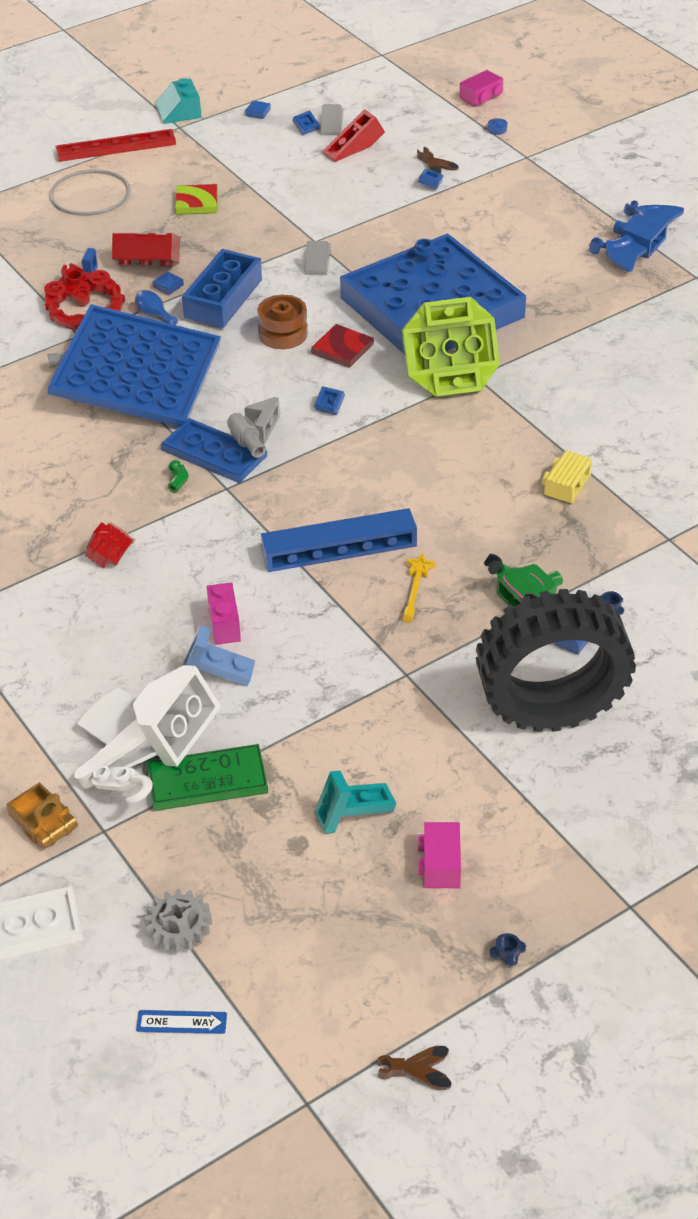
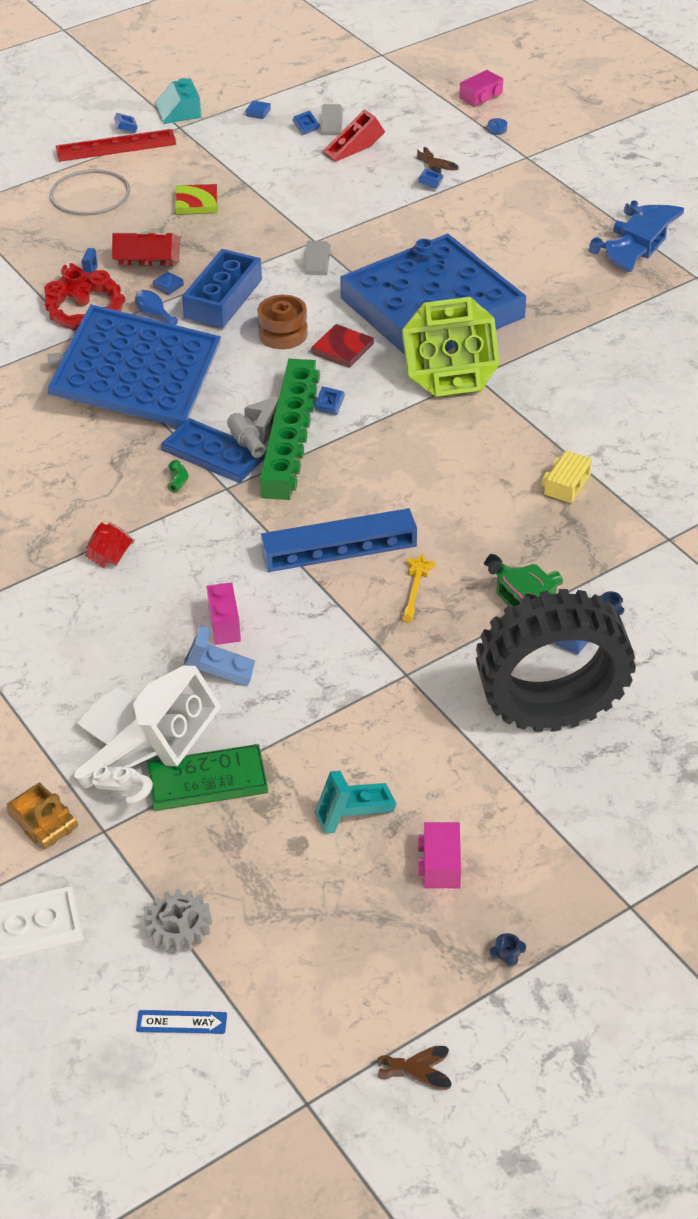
(125, 122): none -> blue tile
(289, 429): none -> green brick

